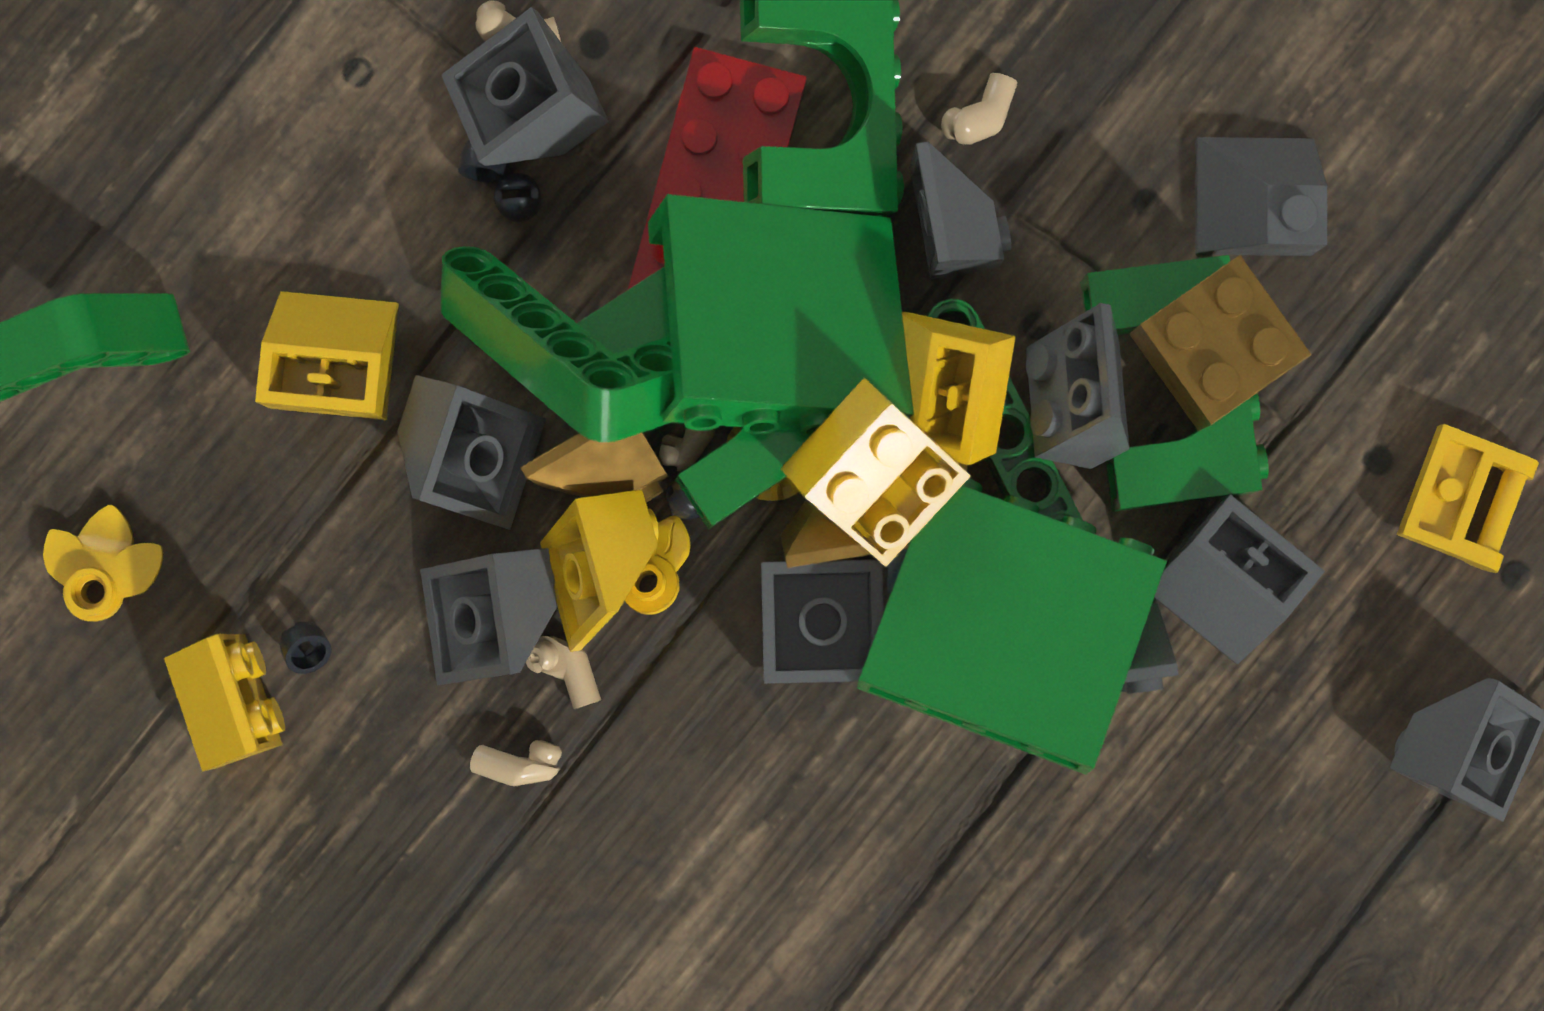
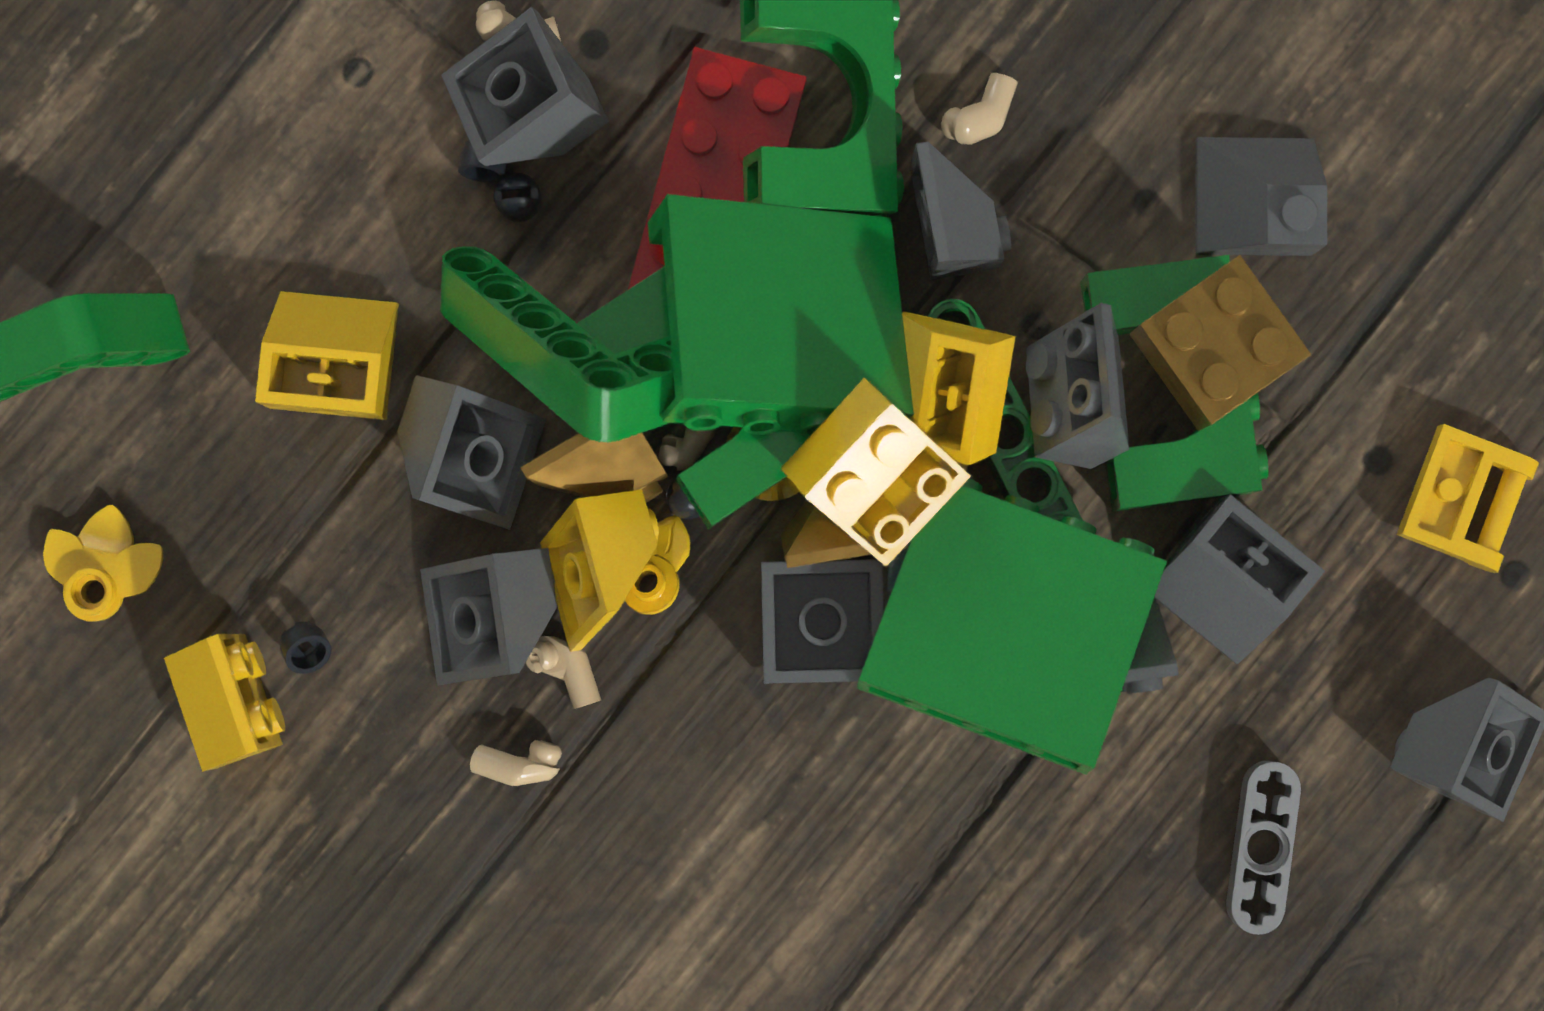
(1281, 865): none -> light grey beam

